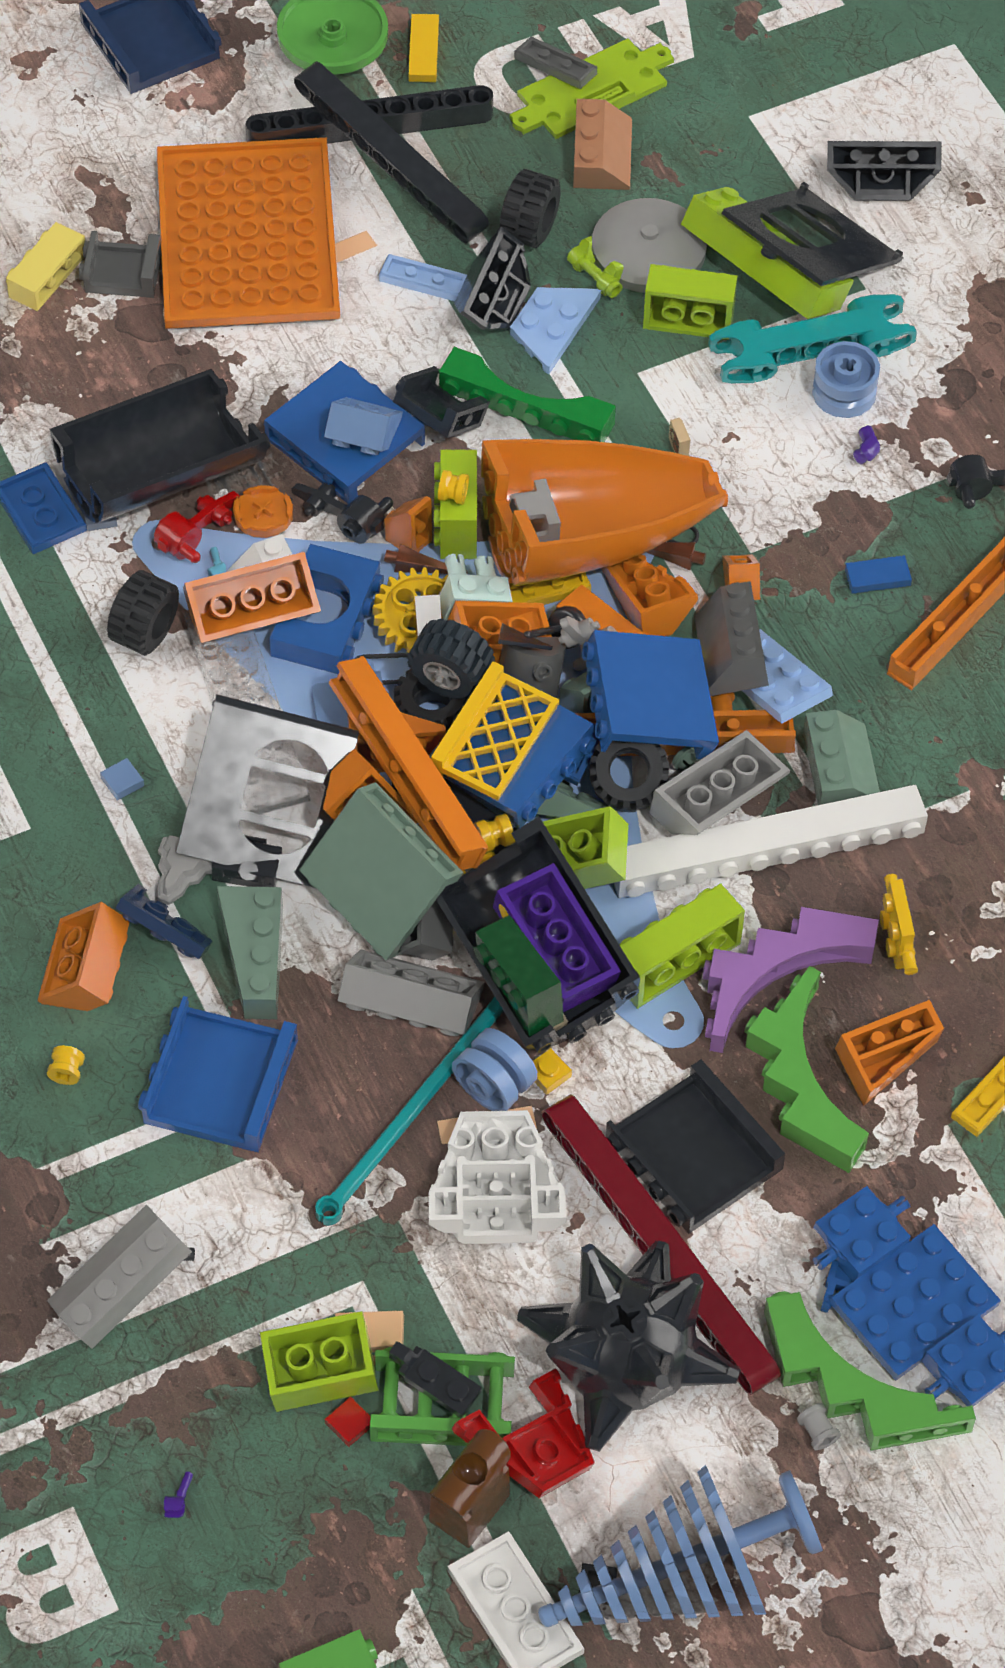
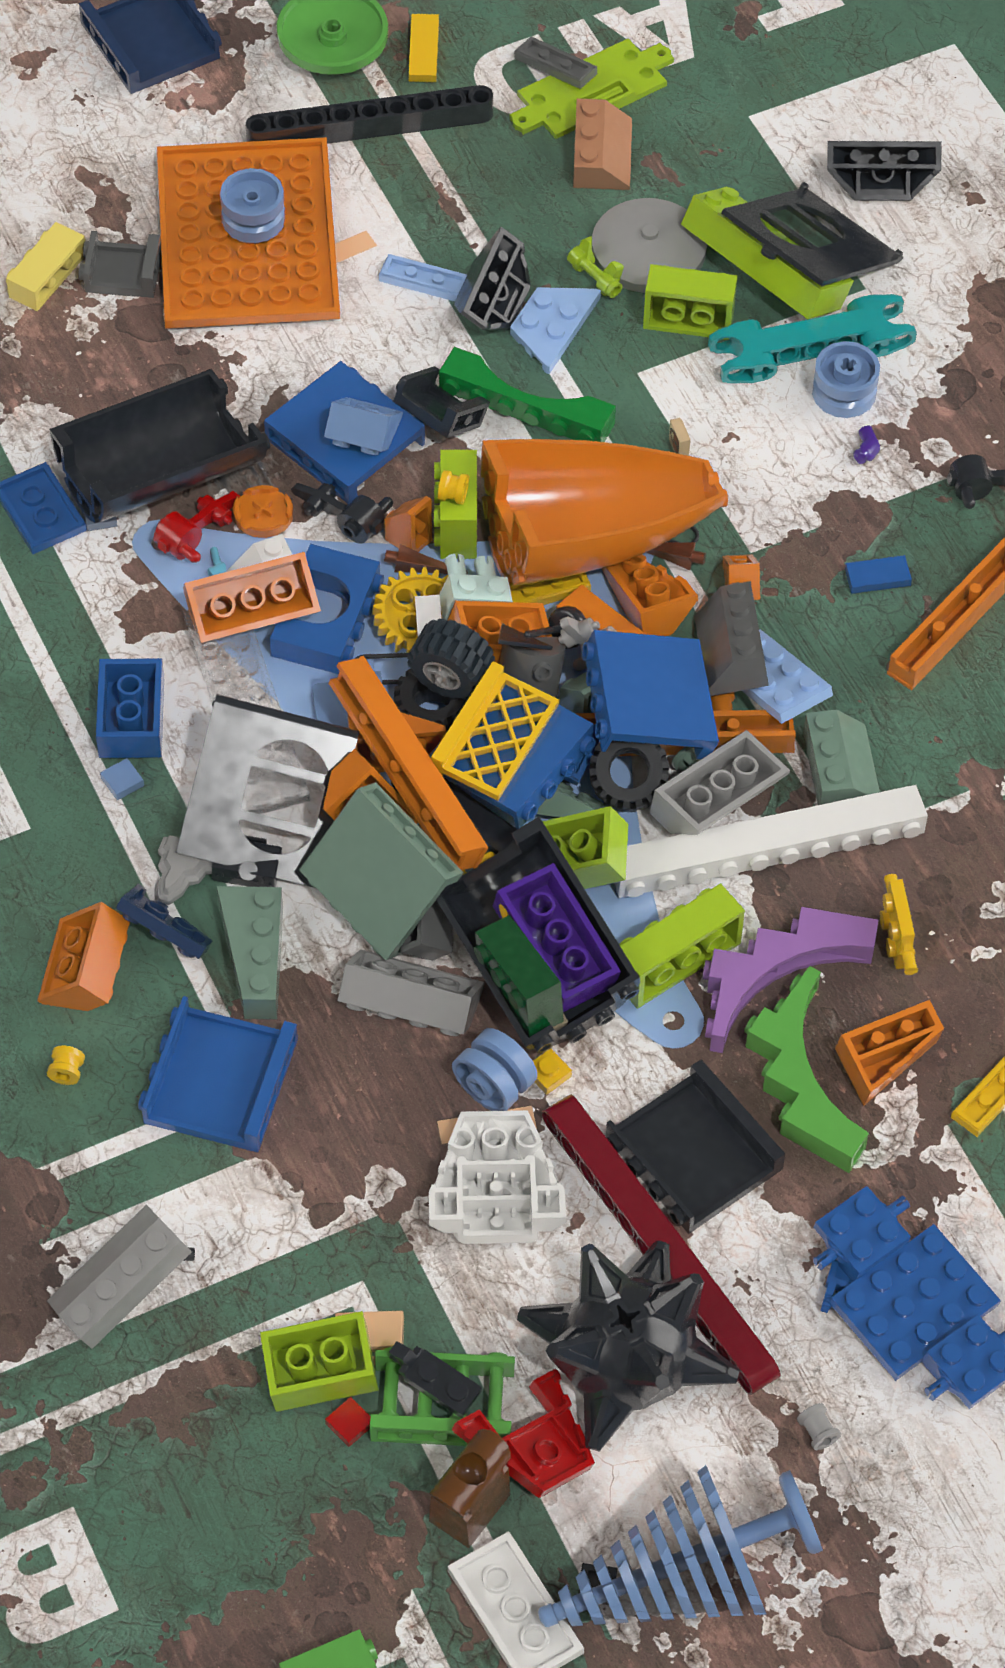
(130, 708): none -> blue brick
(143, 612): black tyre -> none
(175, 1506): dark purple hand -> none
(252, 205): none -> medium blue wheel
(391, 152): black beam -> none
(402, 1120): teal hinge -> none
(496, 831): yellow wheel -> none
(531, 207): black tyre -> none
(540, 510): light grey panel -> none
(887, 1412): bright green arch -> none

